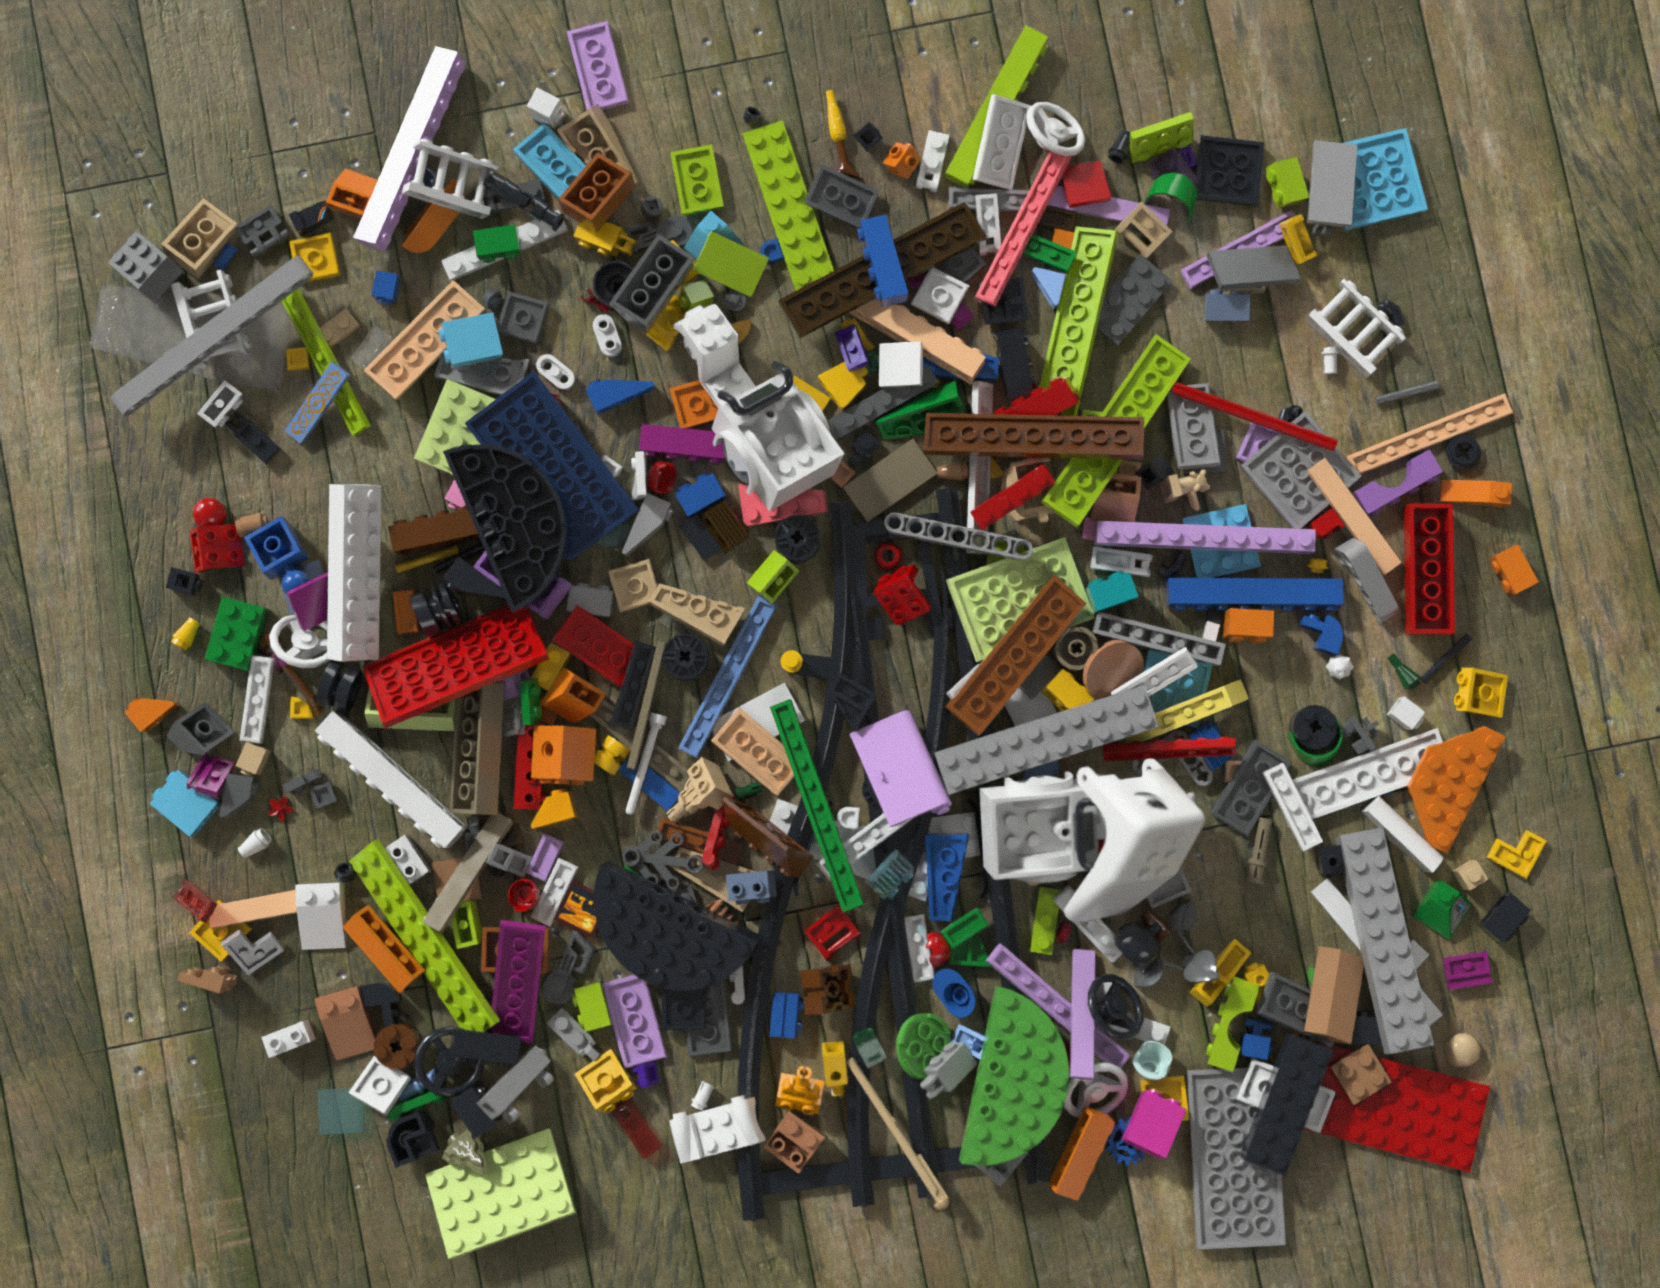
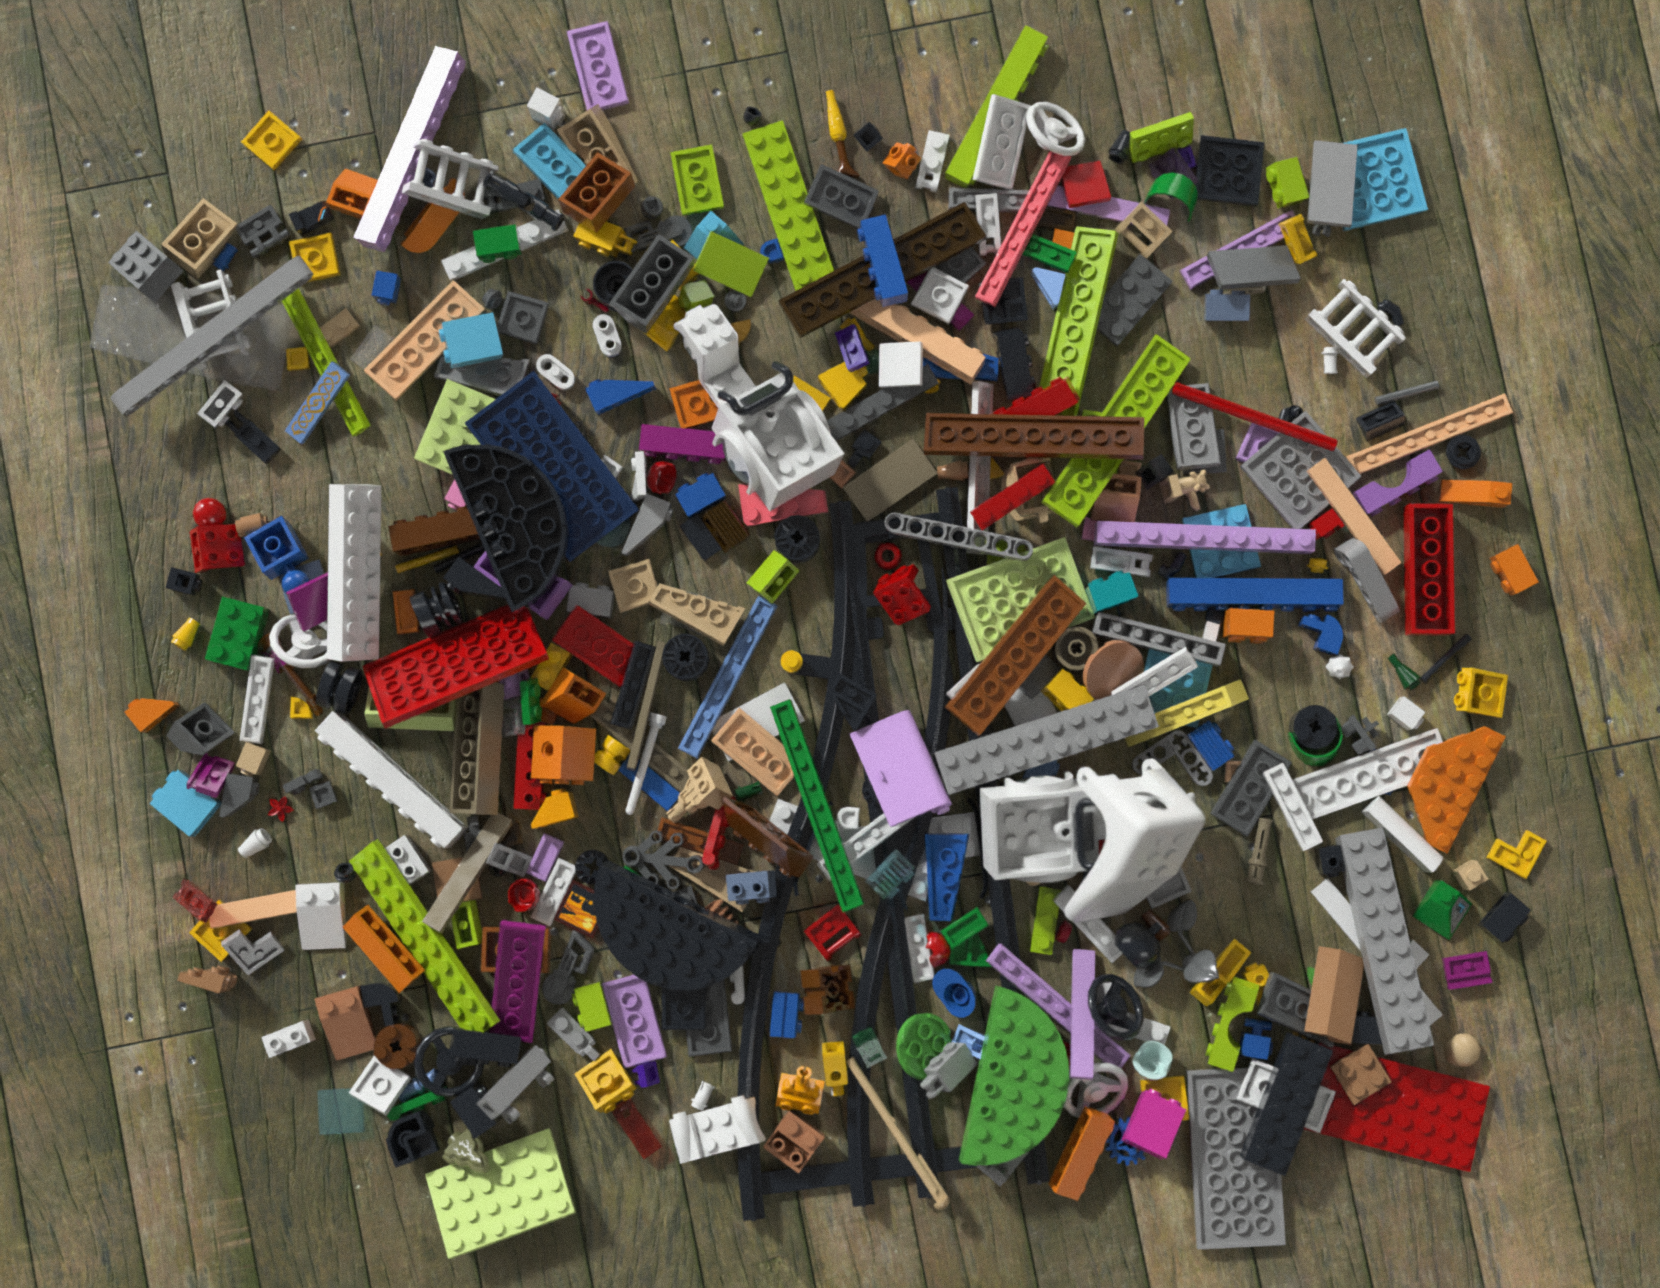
(271, 140): none -> yellow tile
(588, 857): none -> black gear
(911, 417): green wedge -> none
(1169, 749): red plate -> none
(1381, 420): none -> black slope

